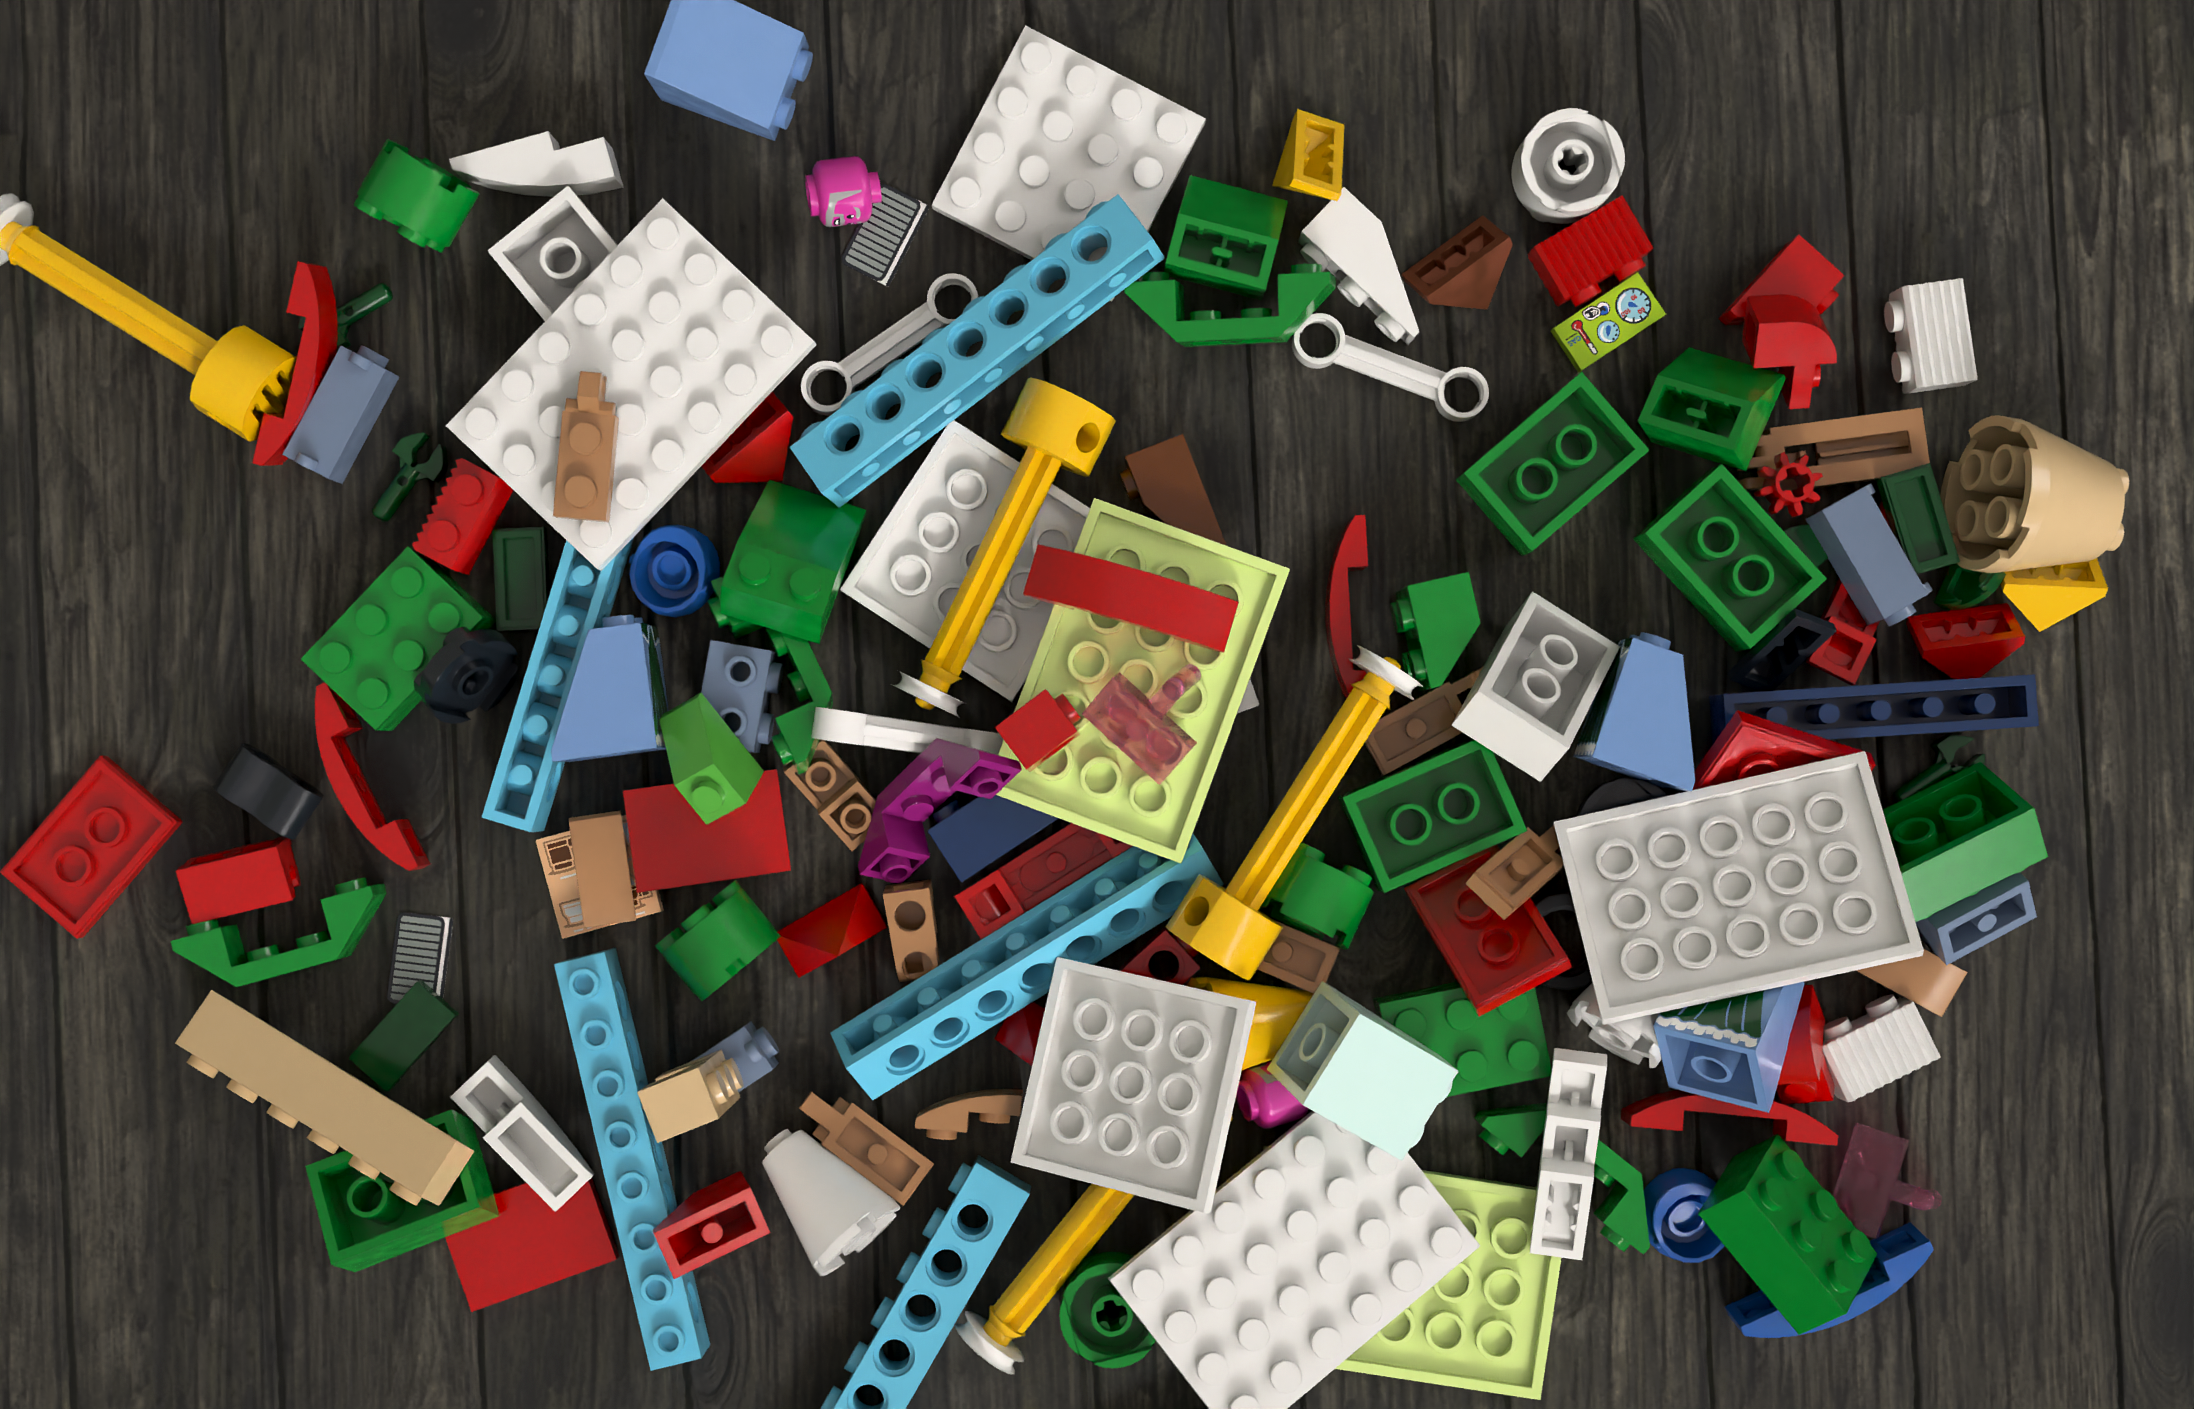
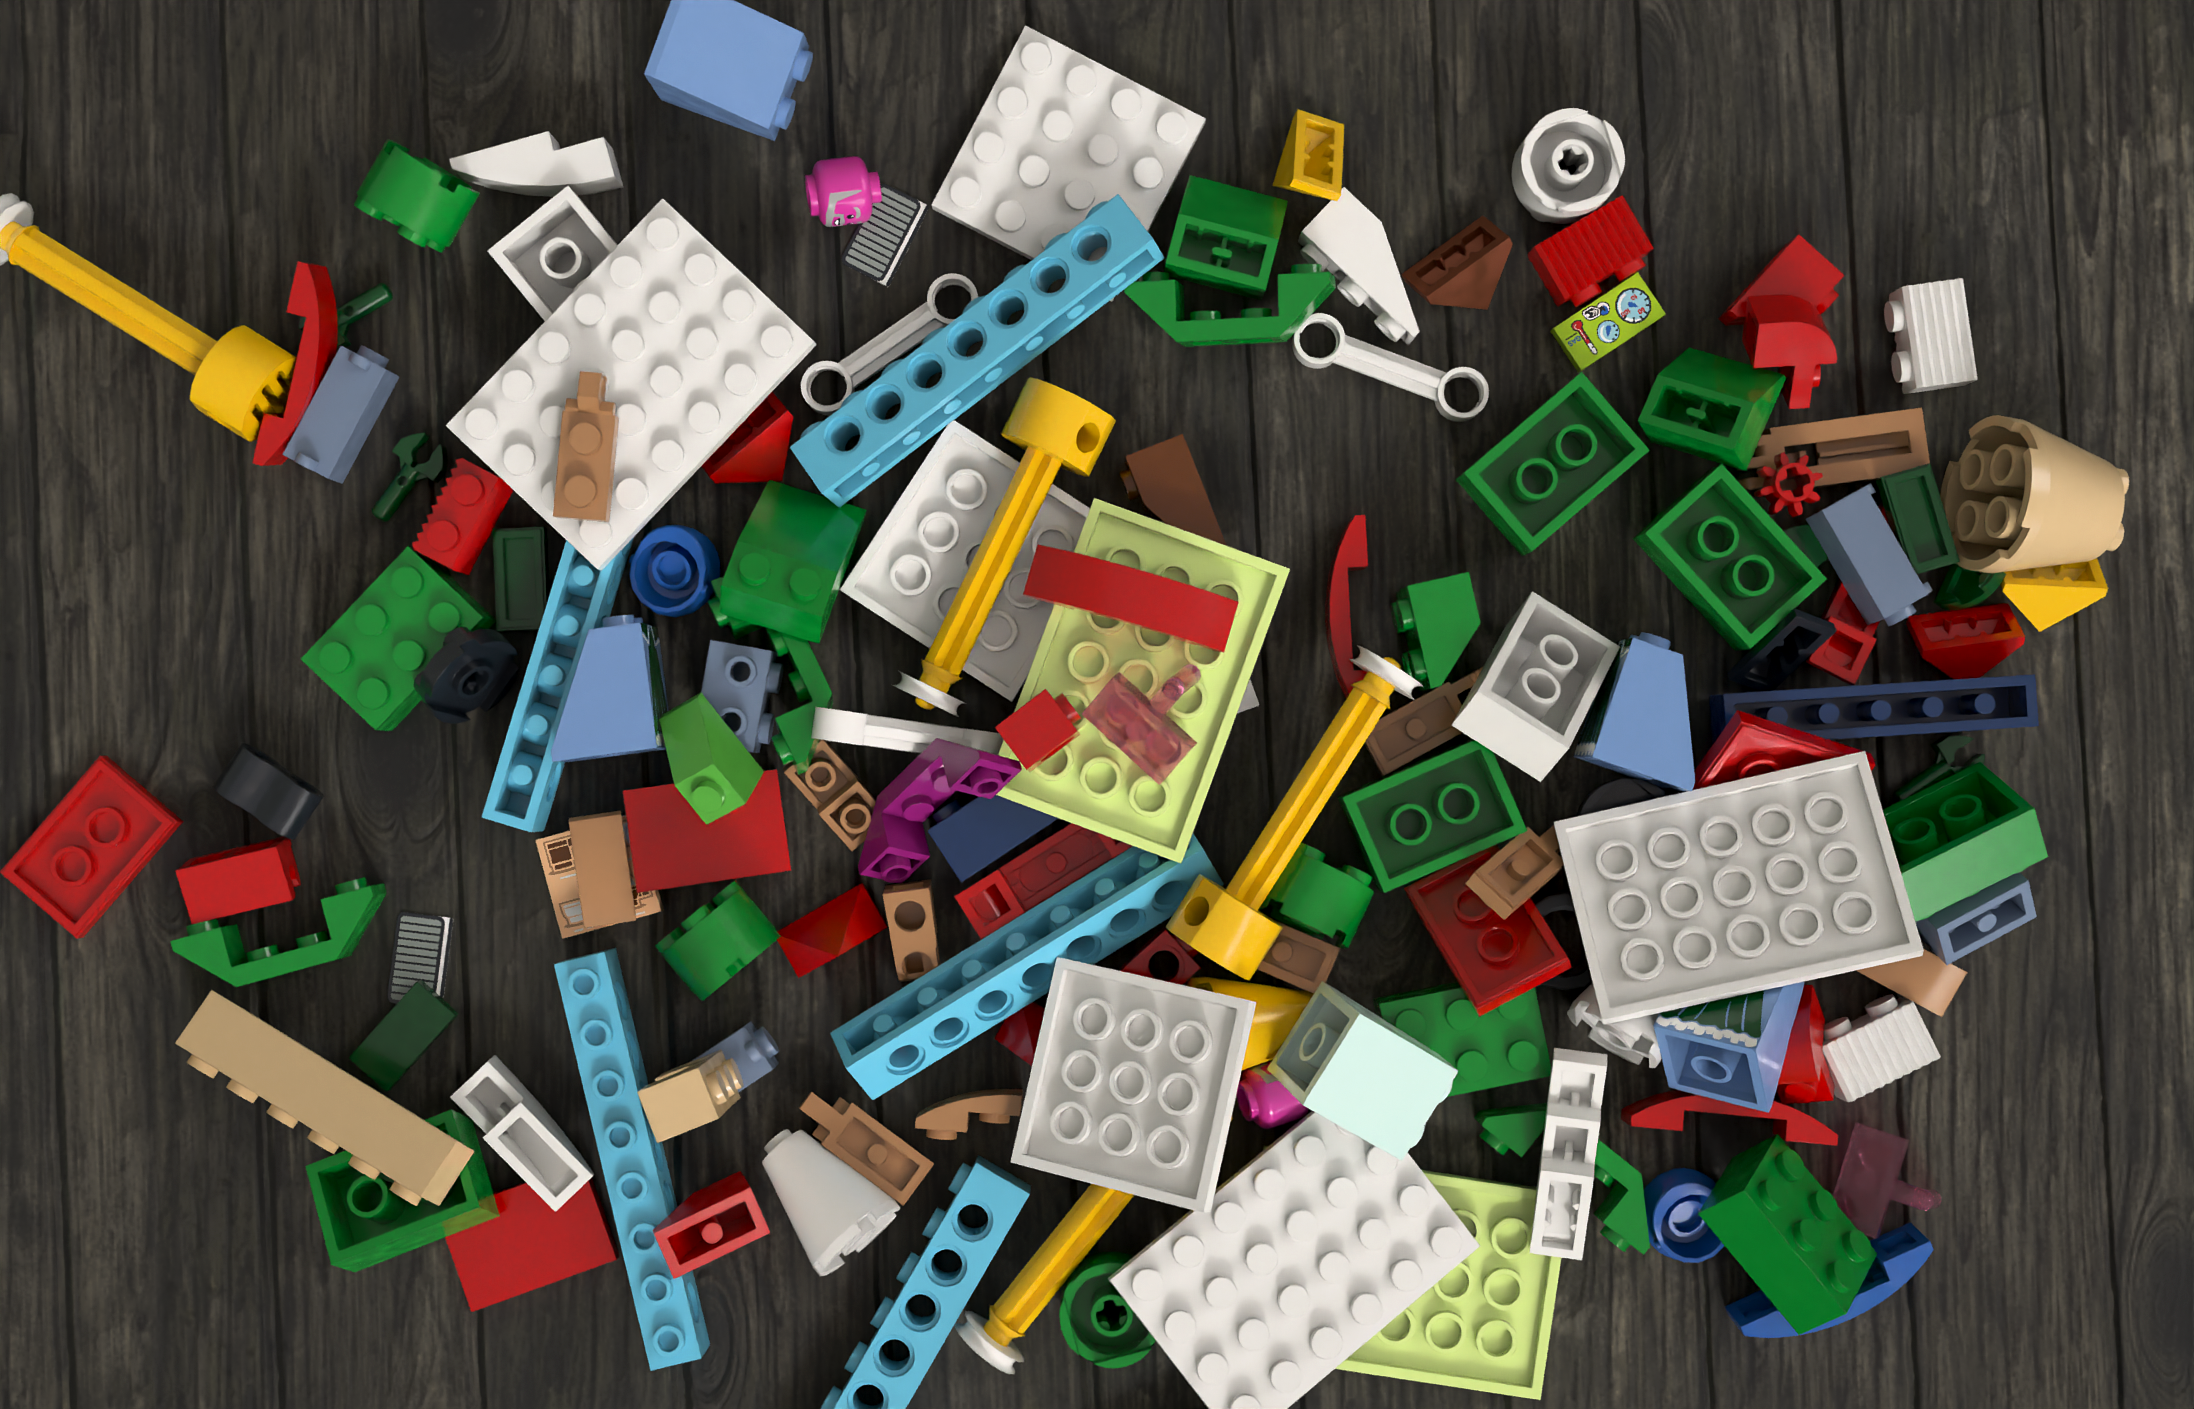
(333, 723): red slope -> none

